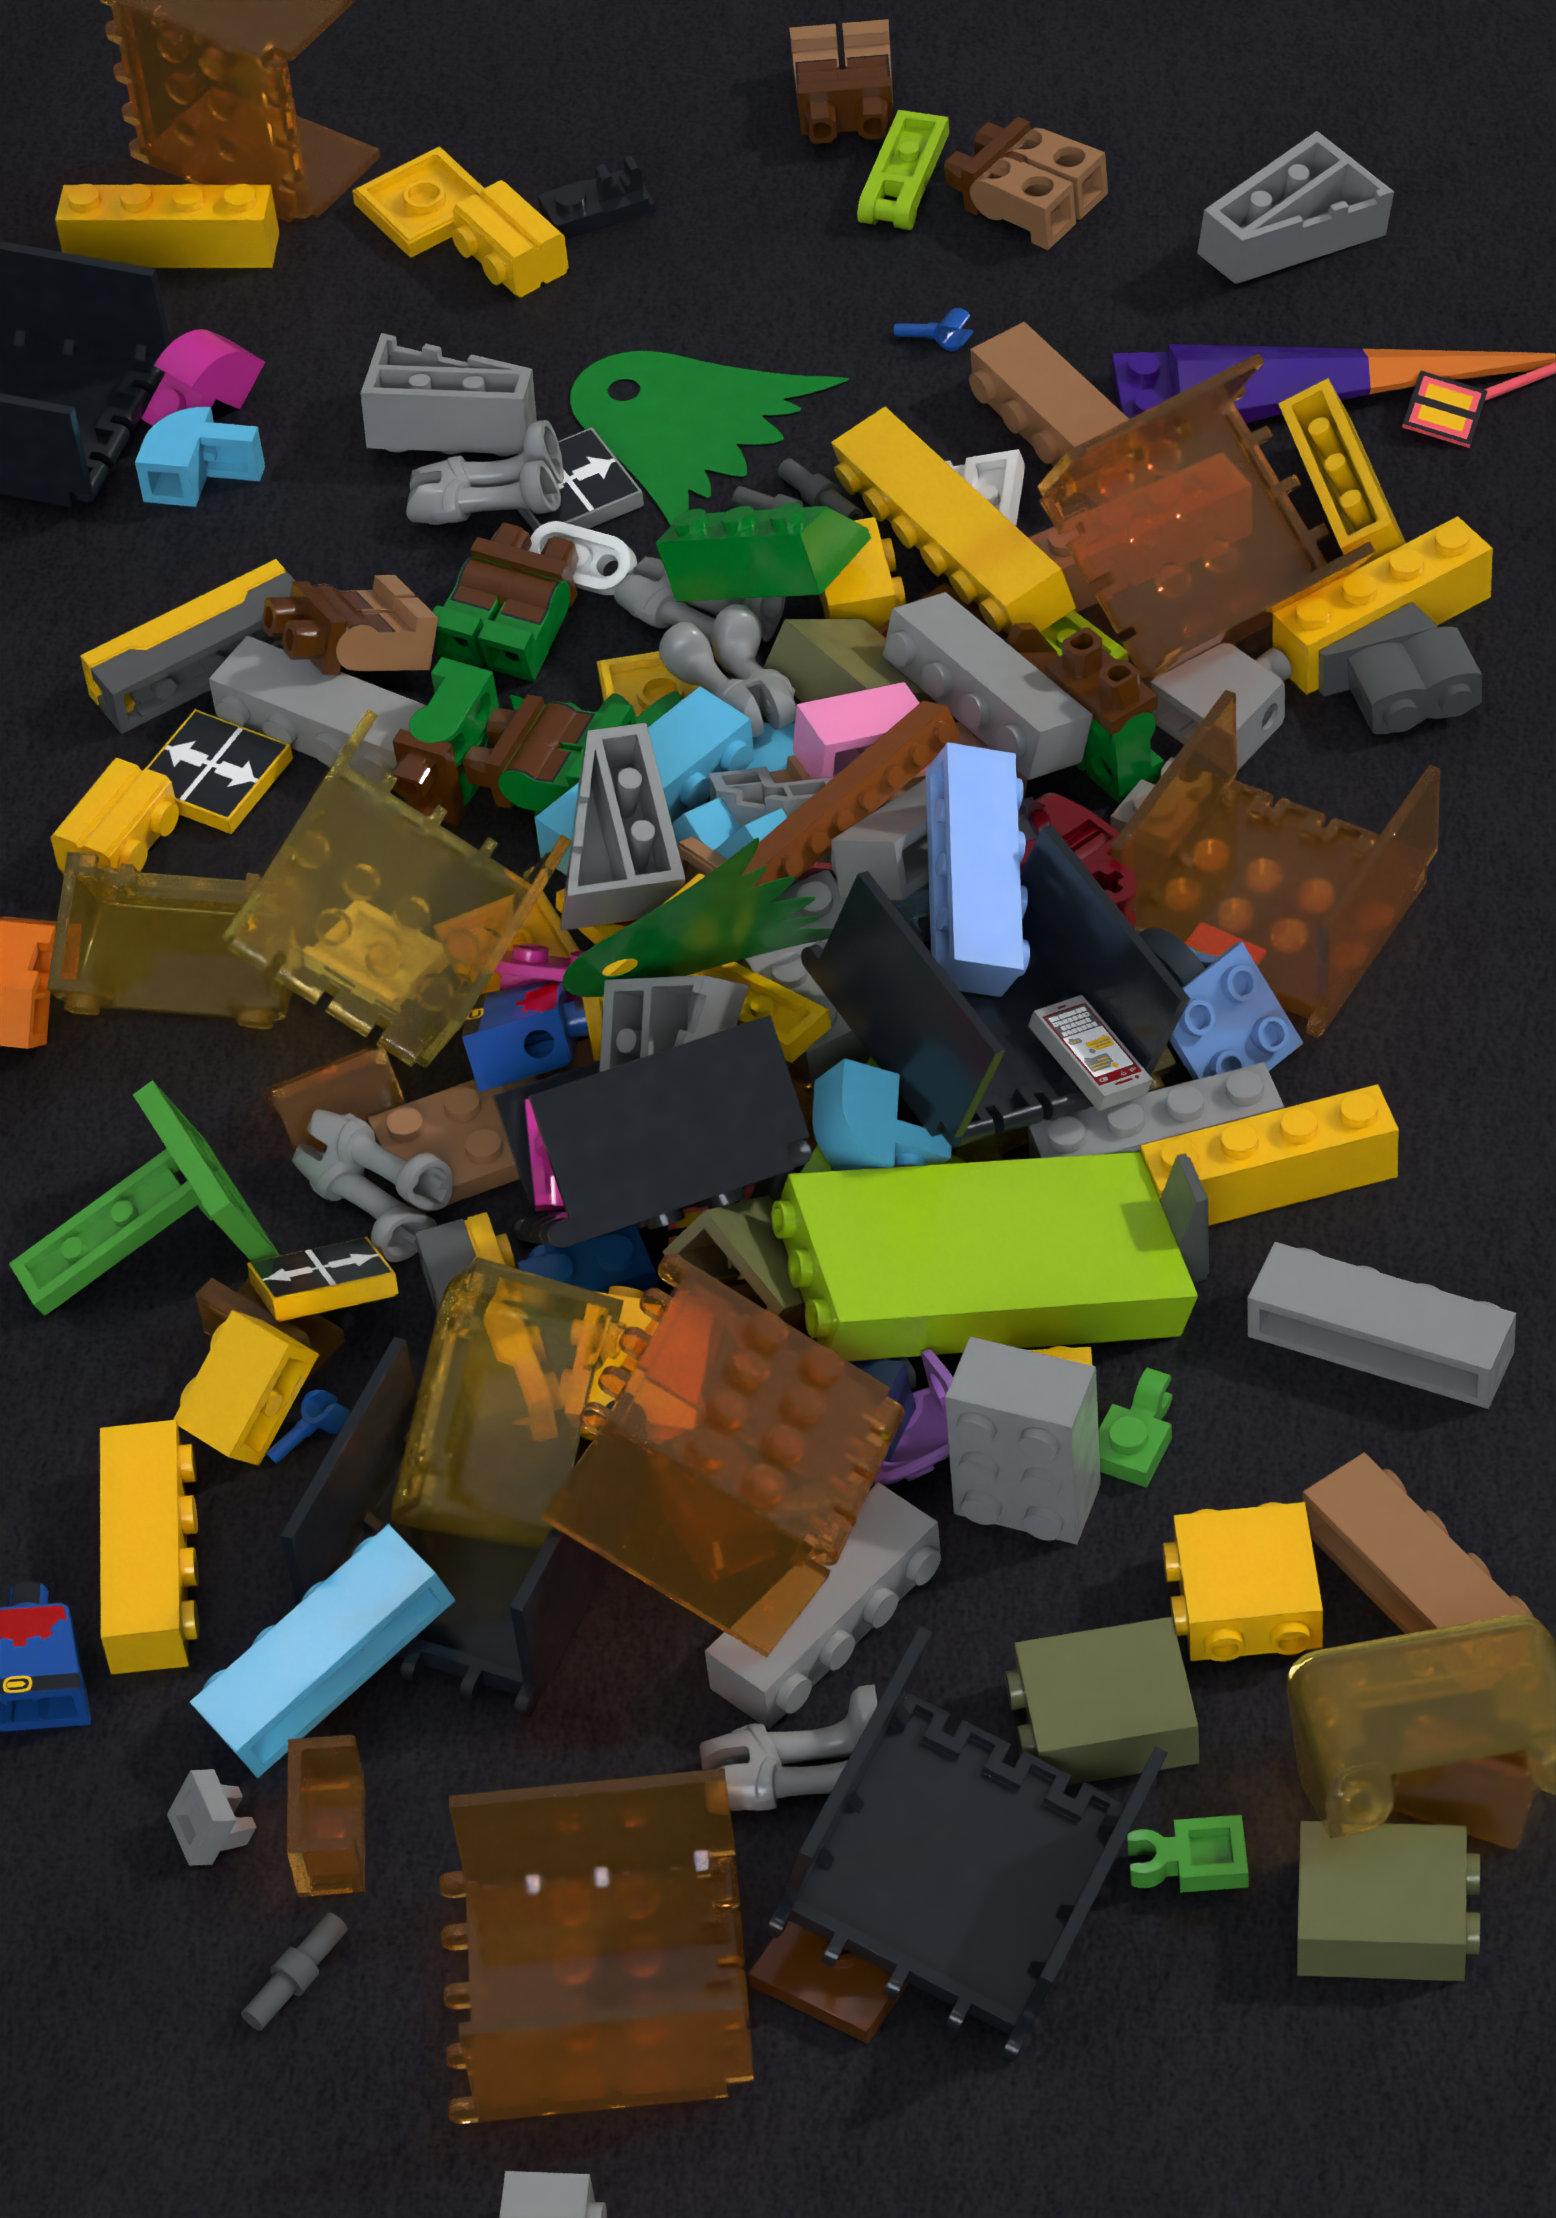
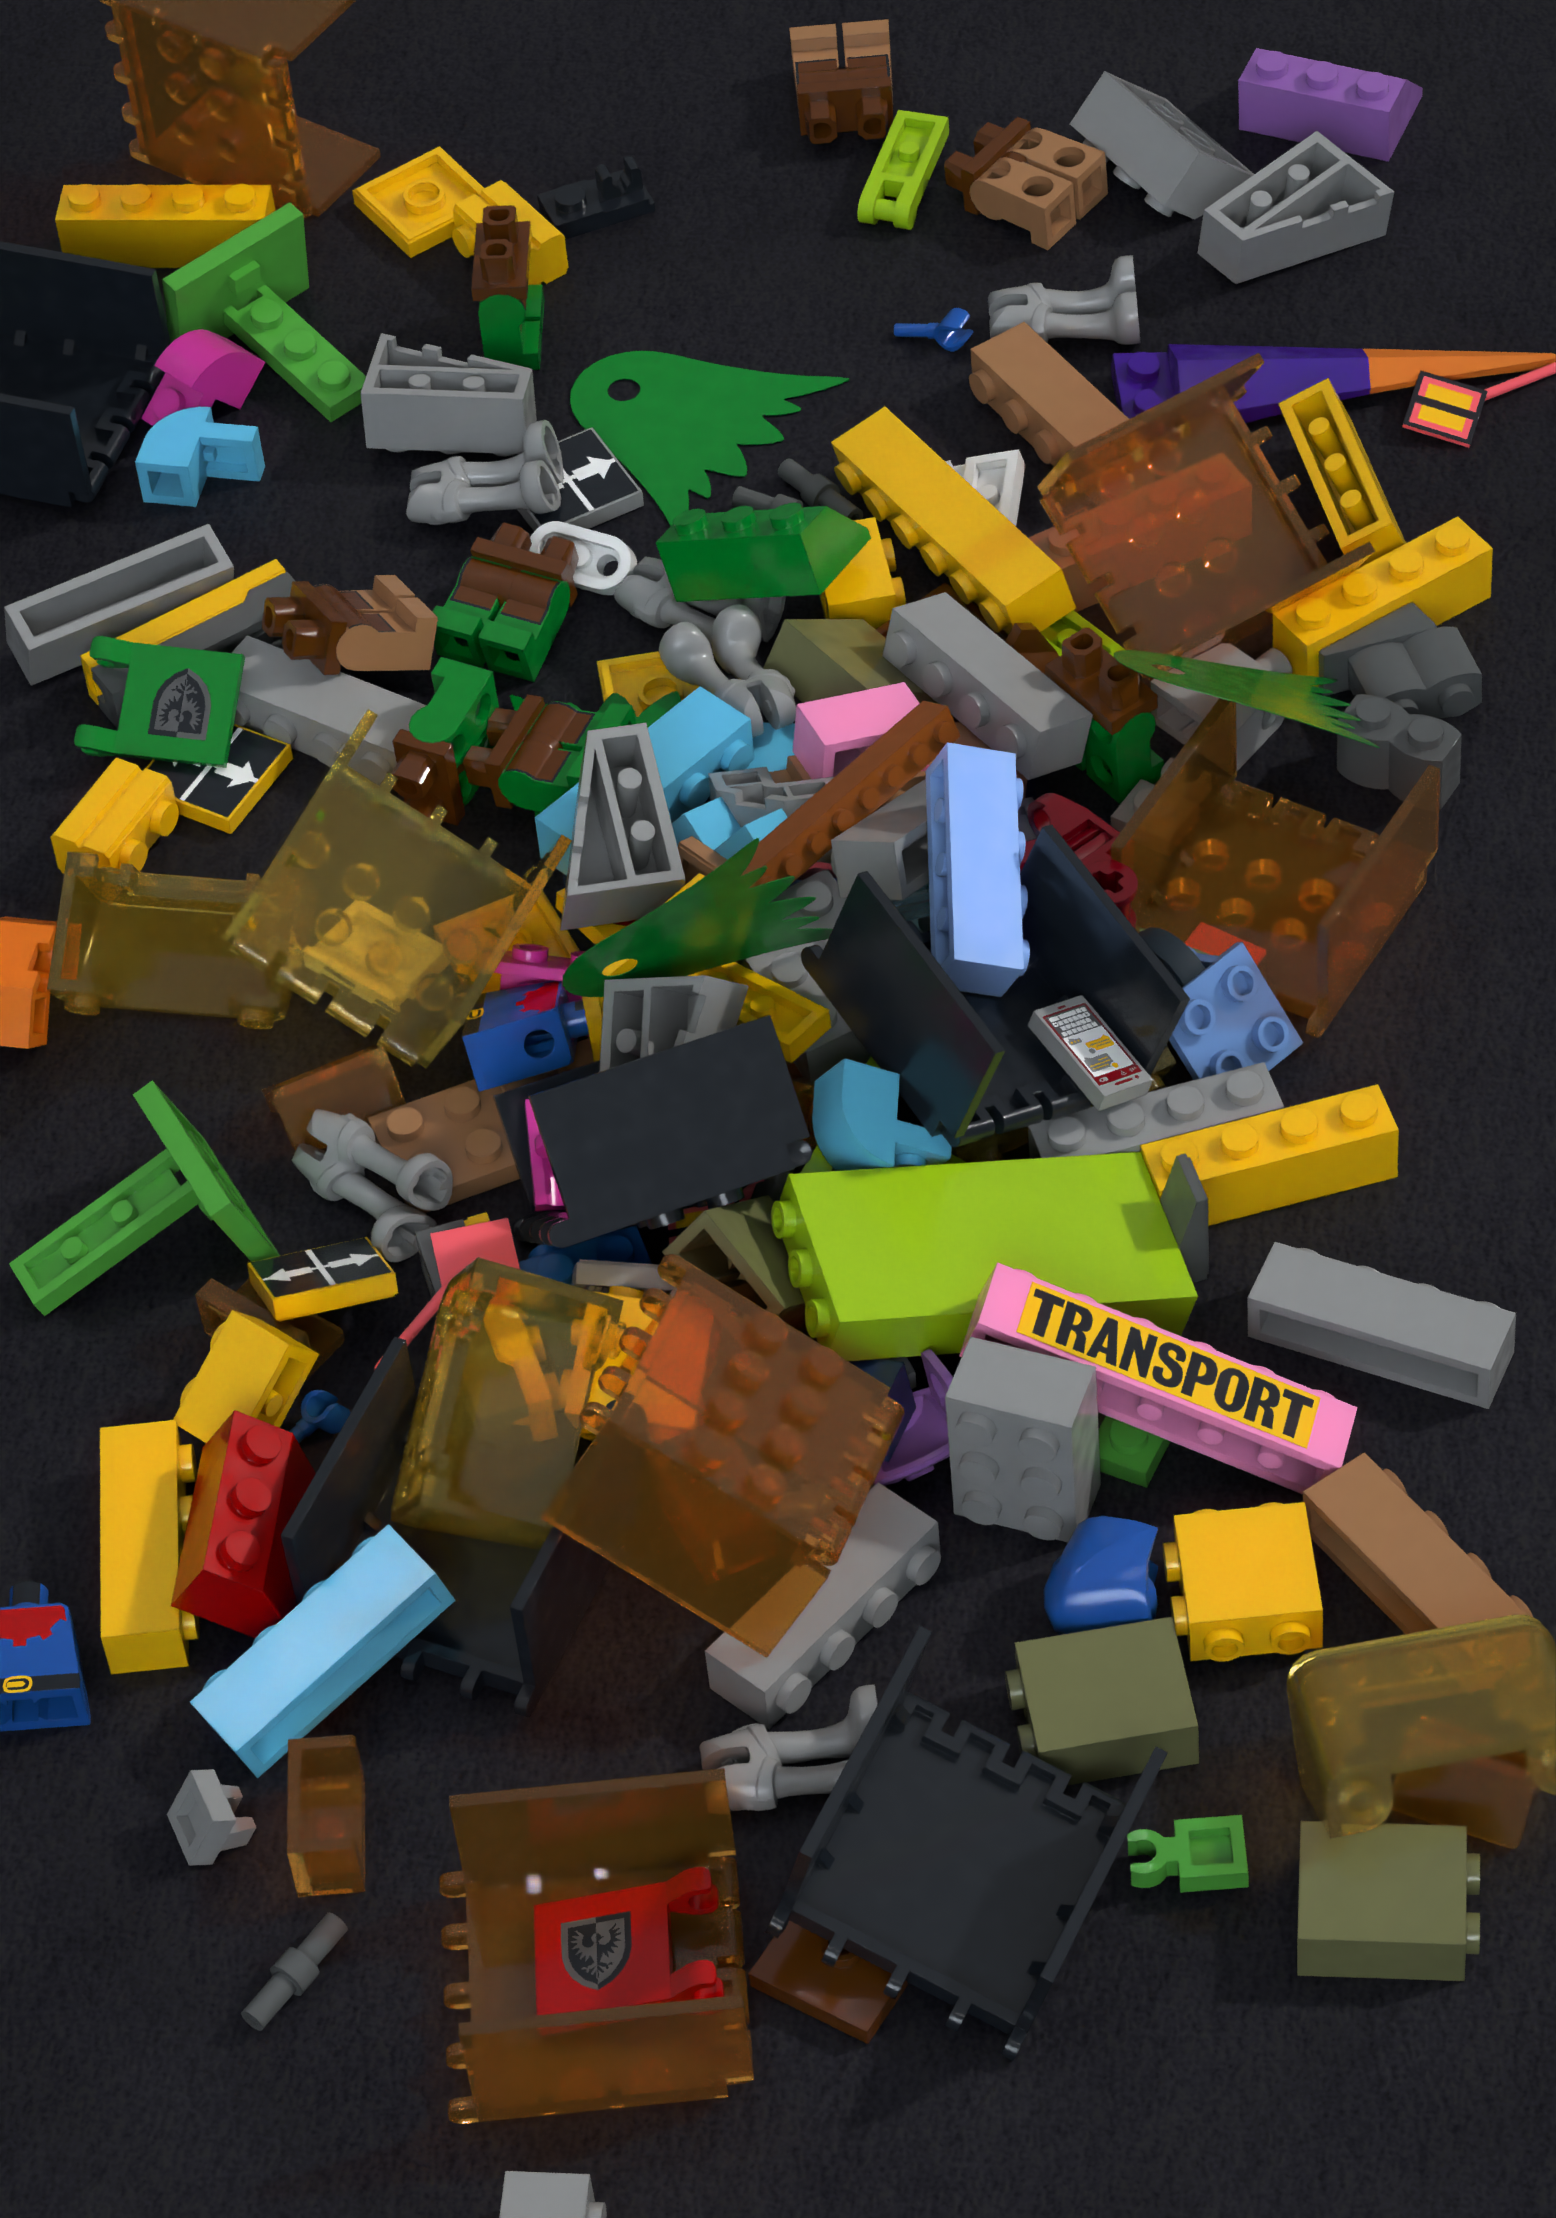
(59, 623): none -> light grey brick
(174, 703): none -> green flag
(232, 1544): none -> red slope
(245, 292): none -> bright green piece
(456, 1250): none -> coral piece
(508, 306): none -> hips
(601, 1275): none -> light grey tile
(619, 1947): none -> red flag
(1091, 314): none -> light grey piece
(1103, 1577): none -> blue piece
(1157, 148): none -> light grey slope
(1172, 1383): none -> brick
(1261, 689): none -> green piece
(1348, 106): none -> medium lavender slope
(1406, 748): none -> dark grey brick

